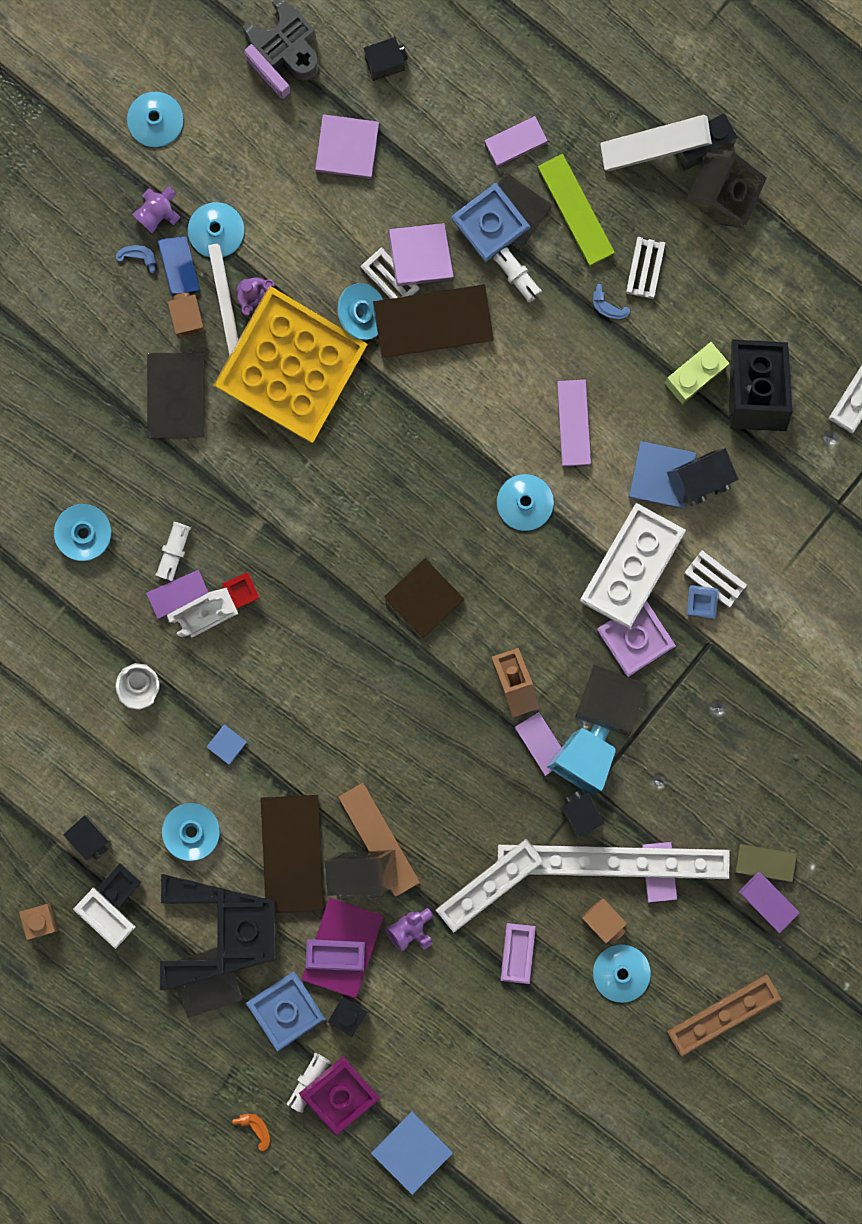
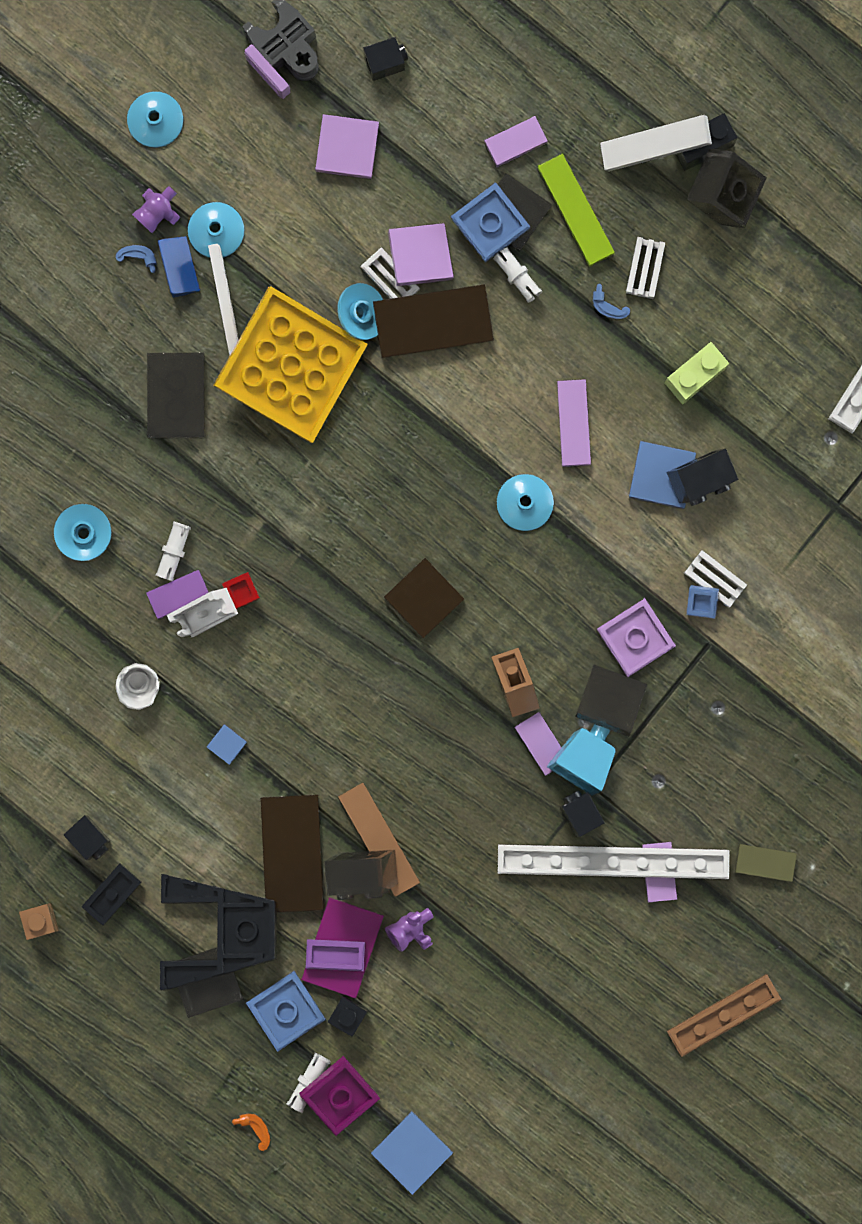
(104, 918): white tile -> none
(175, 830): medium azure dish -> none
(186, 315): medium nougat brick -> none
(250, 293): medium lavender piece -> none
(490, 885): white tile -> none
(517, 953): lavender tile -> none
(604, 921): medium nougat brick -> none
(606, 971): medium azure dish -> none
(632, 566): white tile -> none
(760, 385): black slope -> none
(769, 902): medium lavender tile -> none

